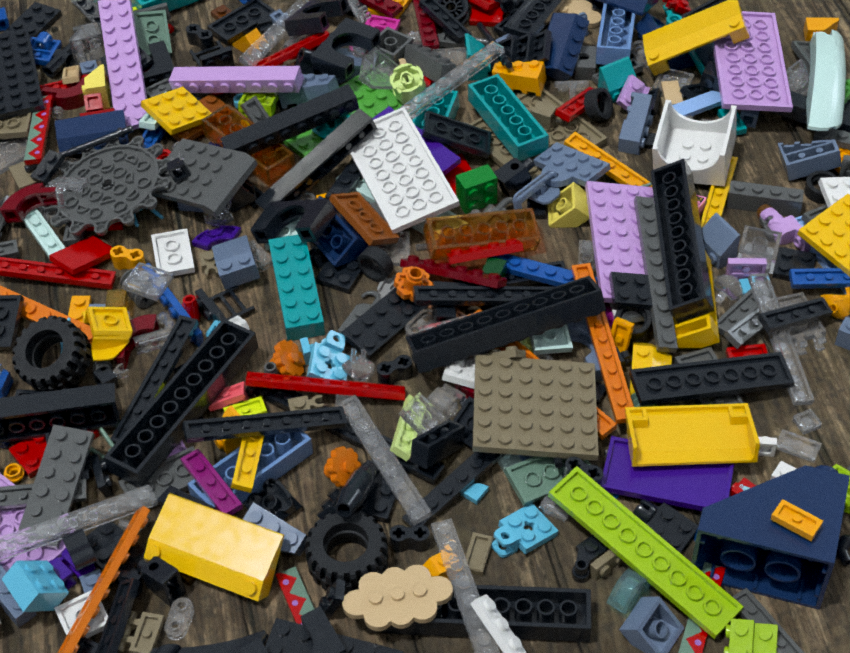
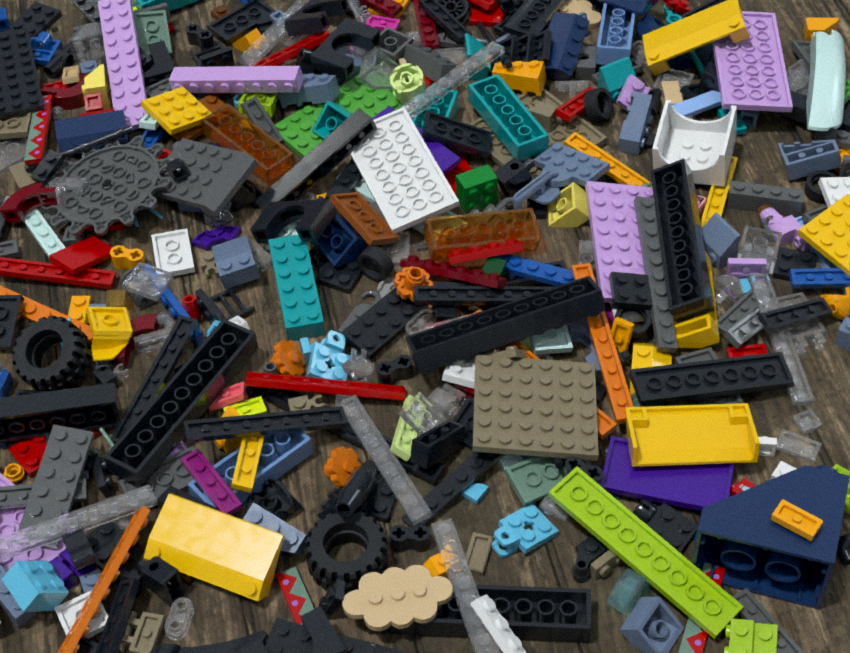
(292, 121): black brick -> none

